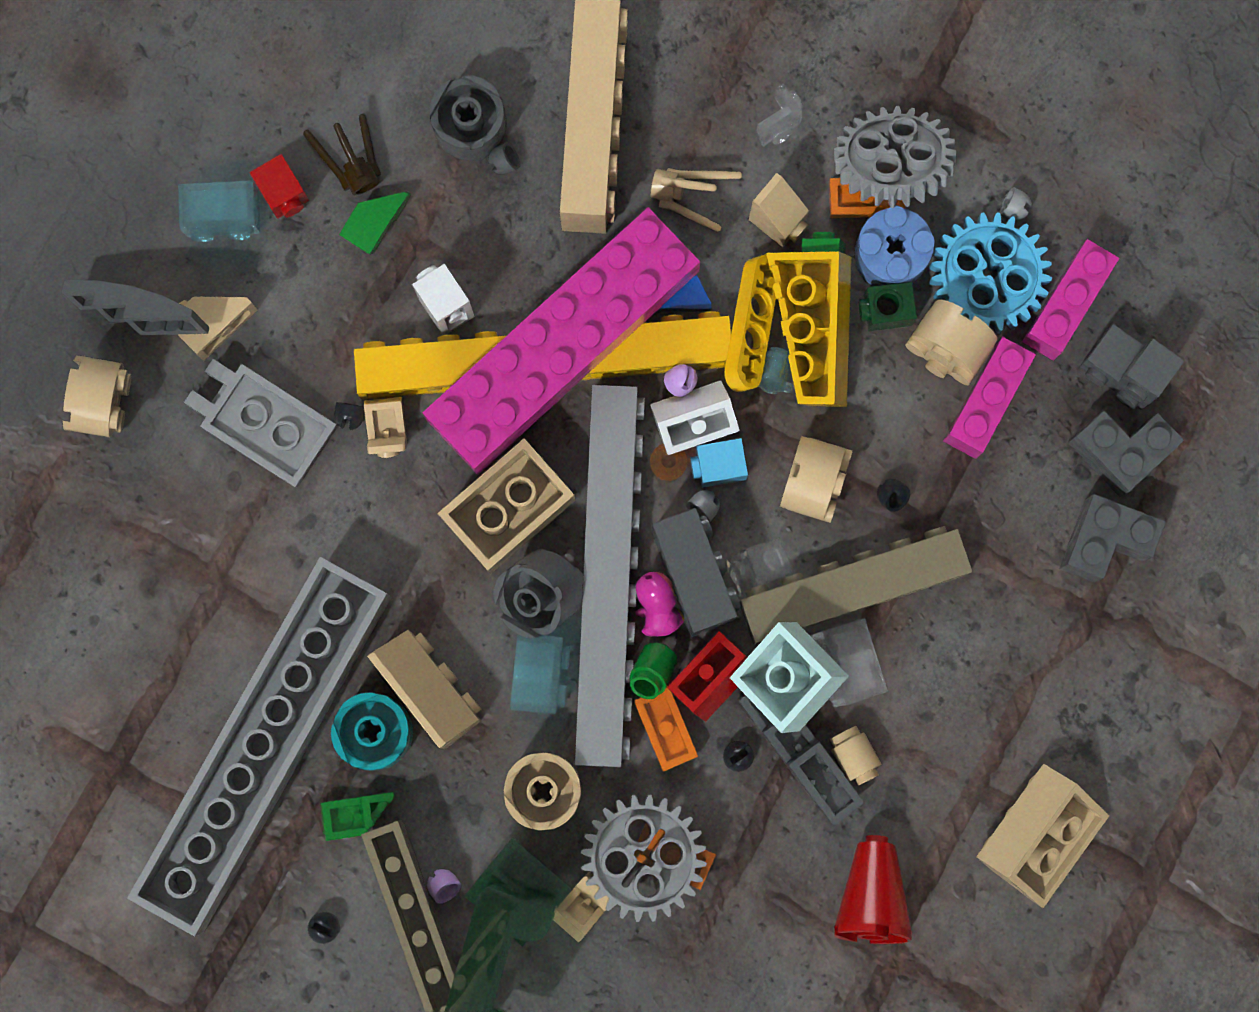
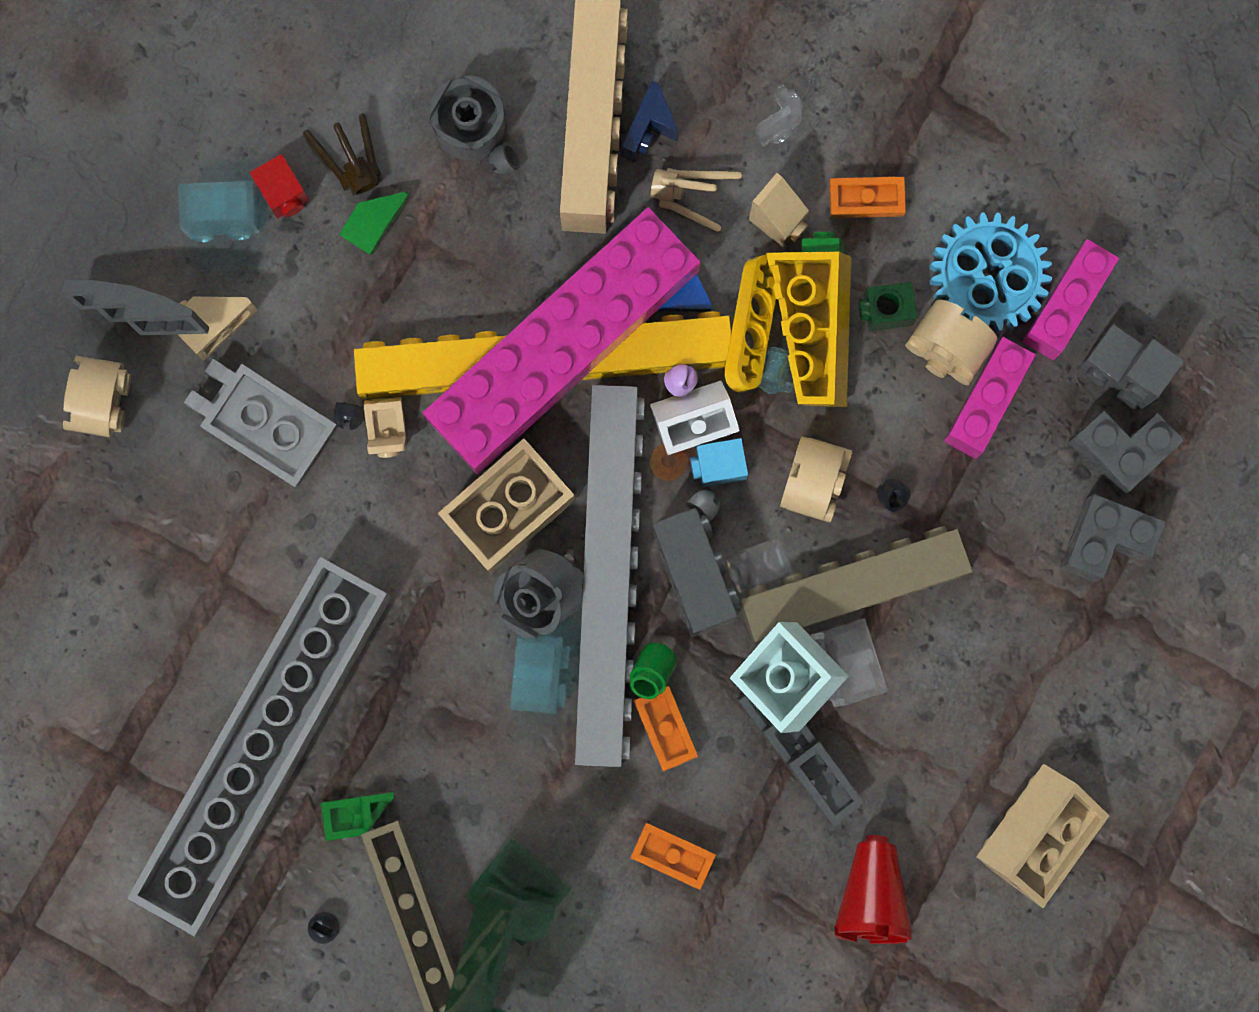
(353, 721): teal brick -> none
(426, 688): tan slope -> none
(443, 298): white brick -> none
(443, 885): lavender hinge -> none
(541, 813): tan brick -> none
(580, 909): tan bracket -> none
(652, 116): none -> dark blue slope
(658, 602): dark pink animal -> none
(672, 879): light grey gear -> none
(706, 679): red brick -> none
(733, 749): black hinge -> none
(855, 755): tan brick -> none
(890, 228): medium blue brick -> none
(895, 156): light grey gear -> none
(1015, 203): light grey hinge -> none

